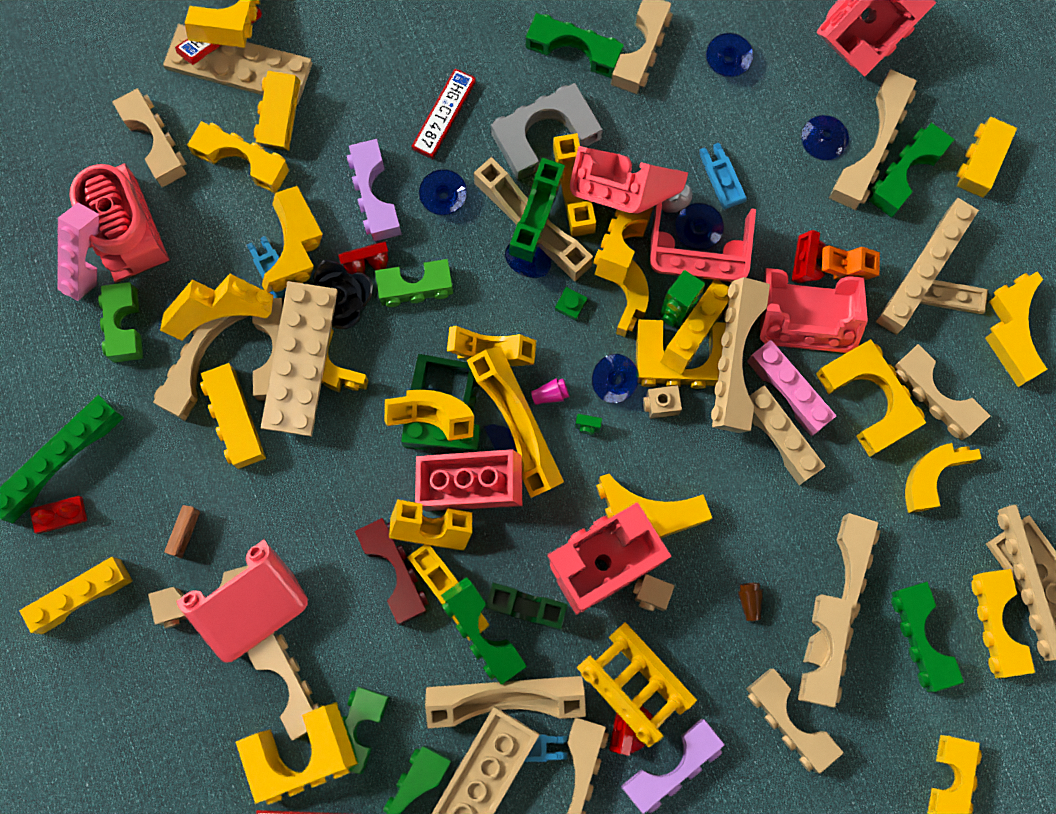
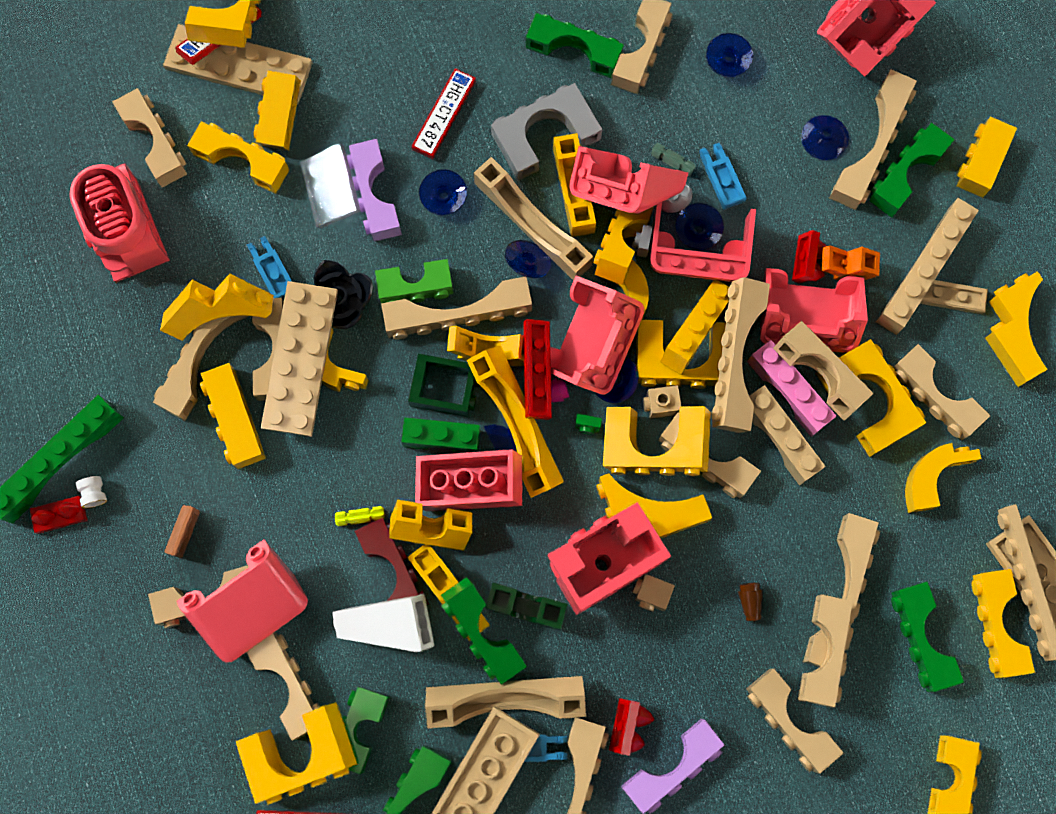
(61, 602): yellow arch -> none
(74, 229): bright pink arch -> none
(91, 492): none -> white wheel
(117, 302): bright green arch -> none
(300, 236): yellow arch -> none
(330, 186): none -> clear tile
(359, 516): none -> neon yellow axle
(375, 254): red tile -> none
(390, 623): none -> white slope
(434, 408): yellow arch -> none
(507, 299): none -> tan arch
(537, 210): green arch -> none
(537, 369): none -> red tile
(571, 303): green plate -> none
(597, 336): none -> coral windscreen
(642, 240): none -> light grey plate
(652, 668): yellow fence -> none
(673, 159): none -> sand green axle
(681, 299): green arch -> none
(687, 455): none -> yellow arch
(734, 475): none -> tan arch
(845, 389): none -> tan arch

